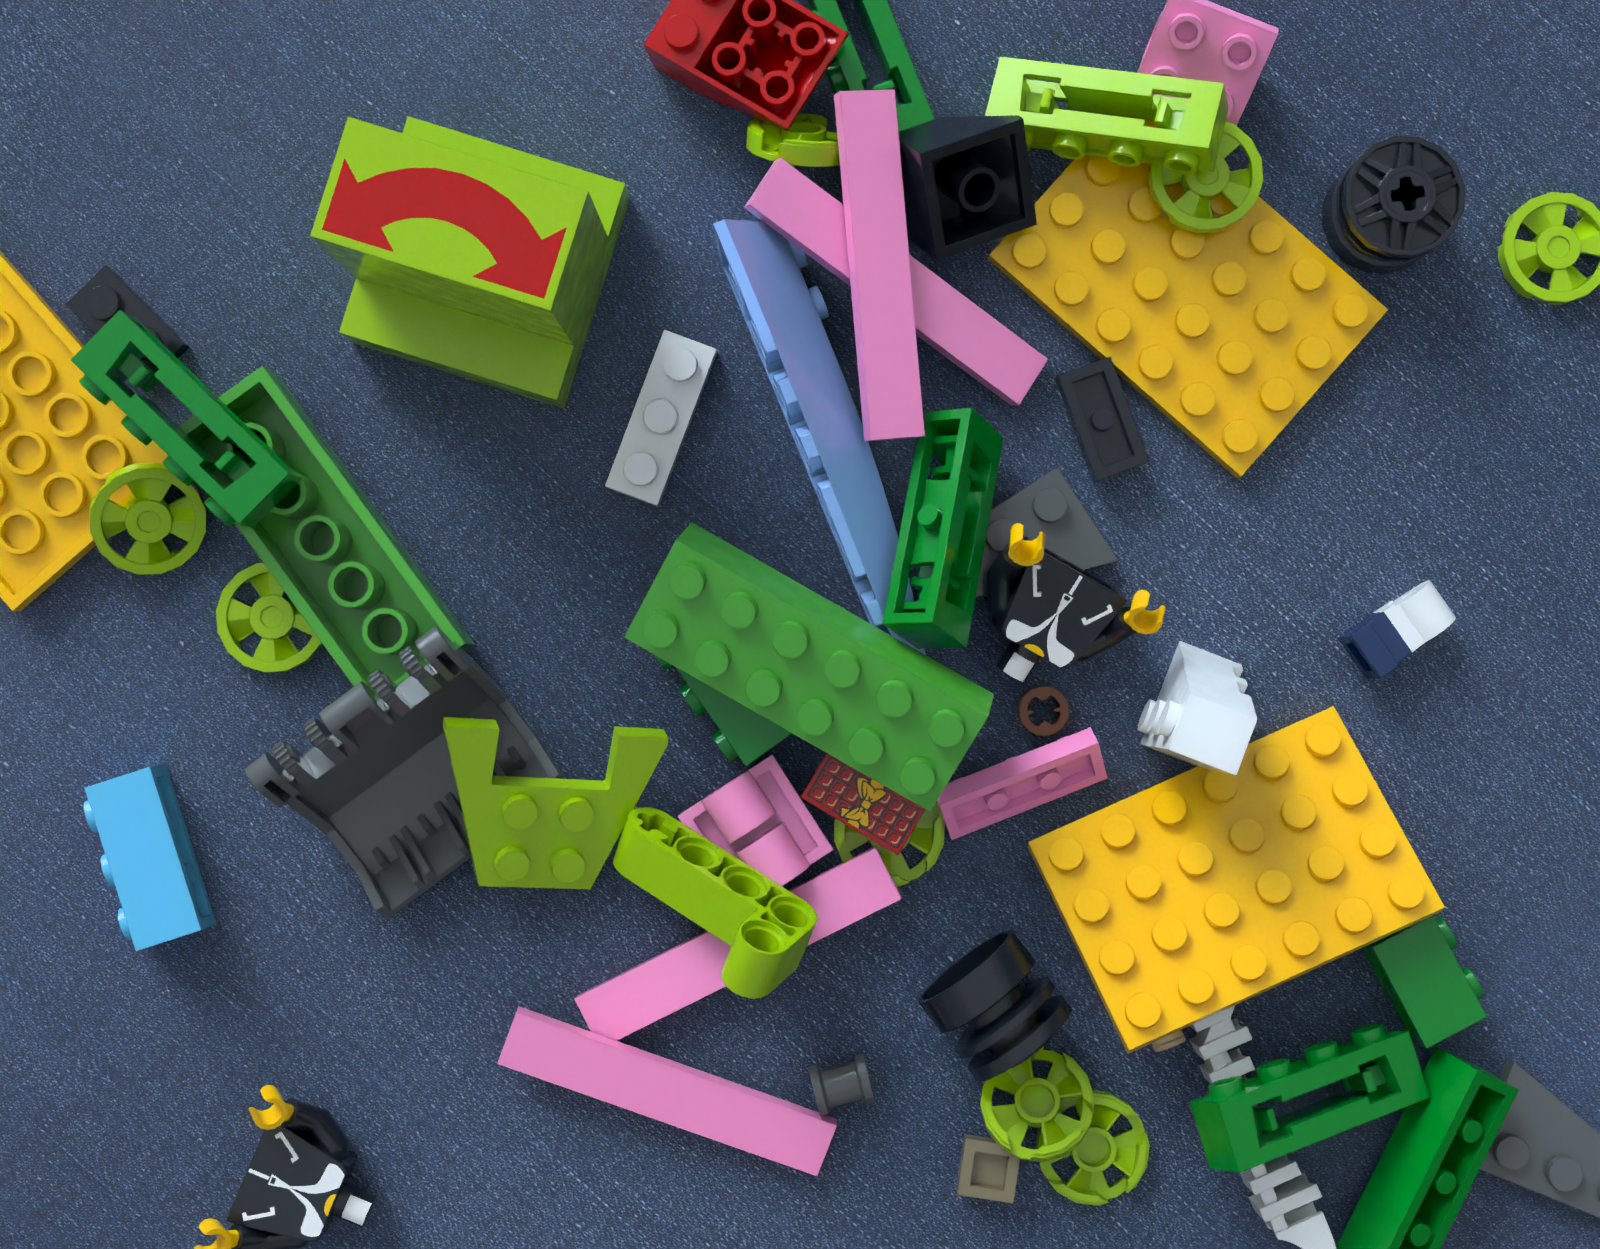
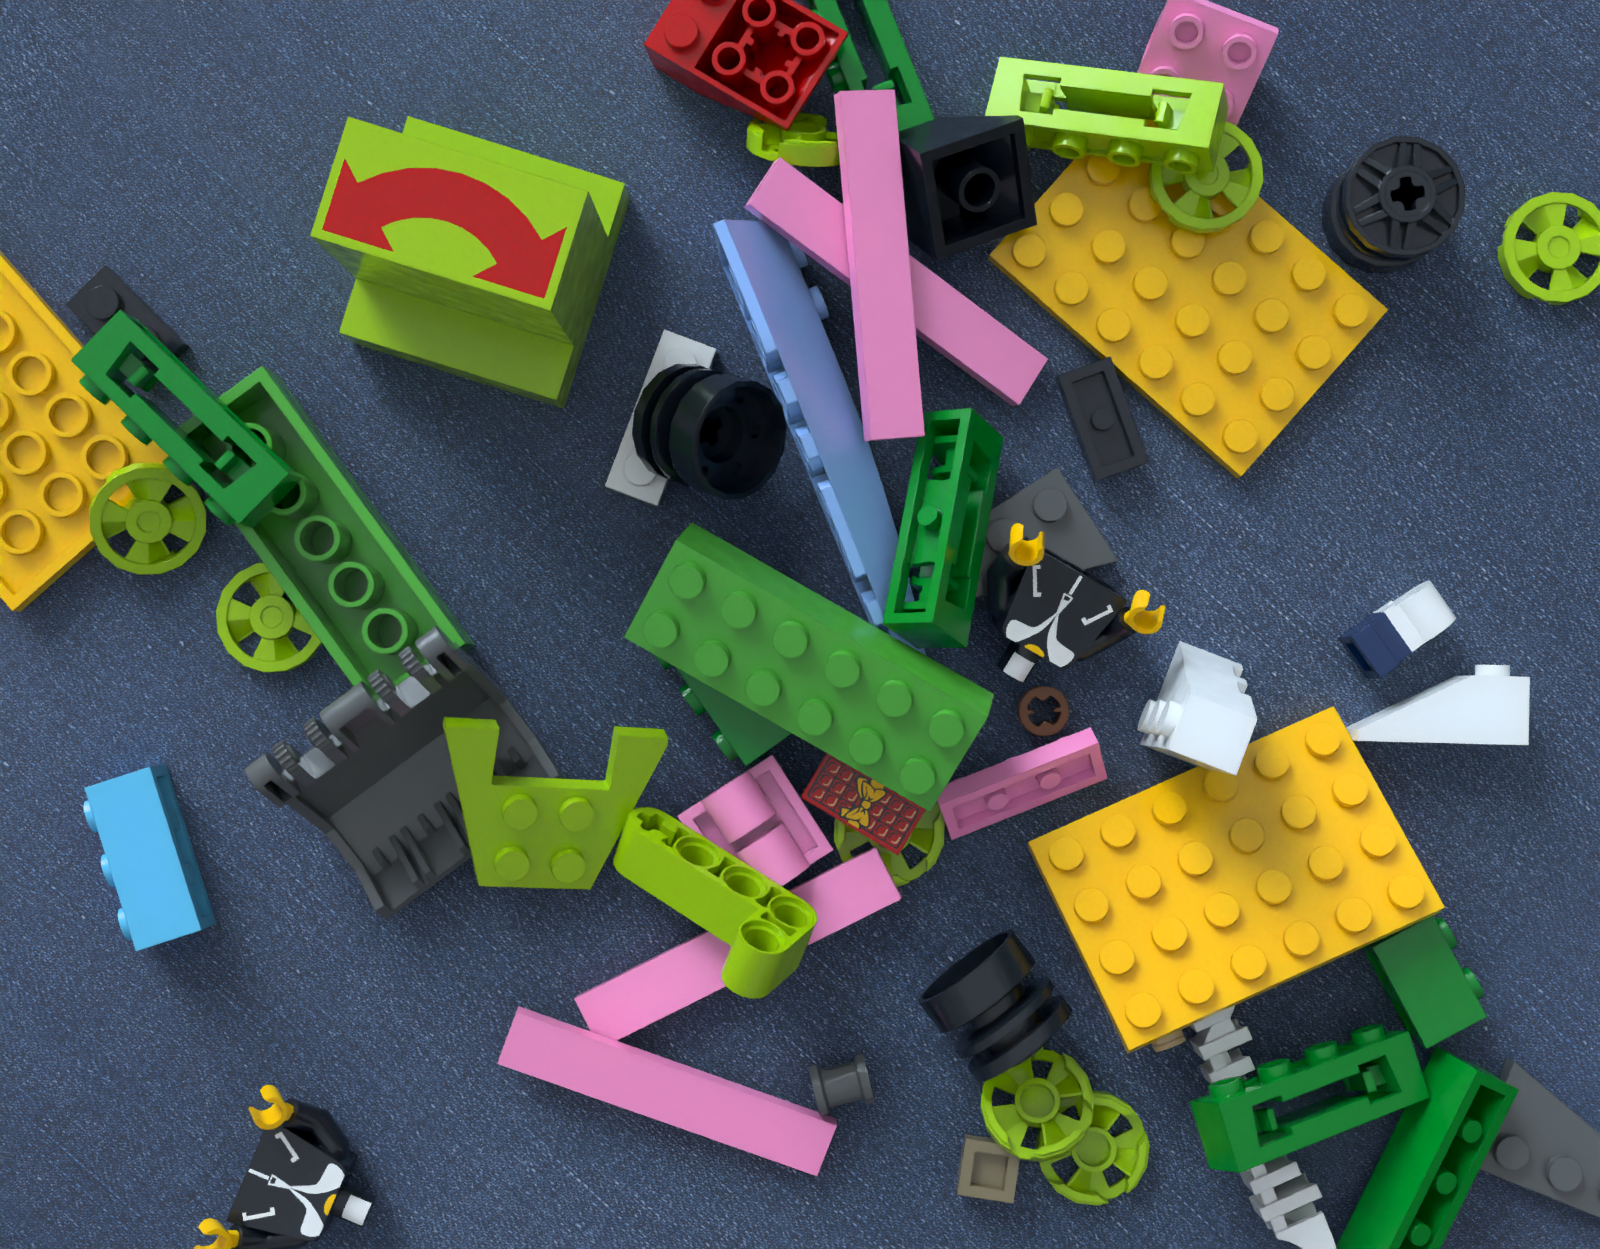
(709, 430): none -> black wheel
(1459, 710): none -> white slope

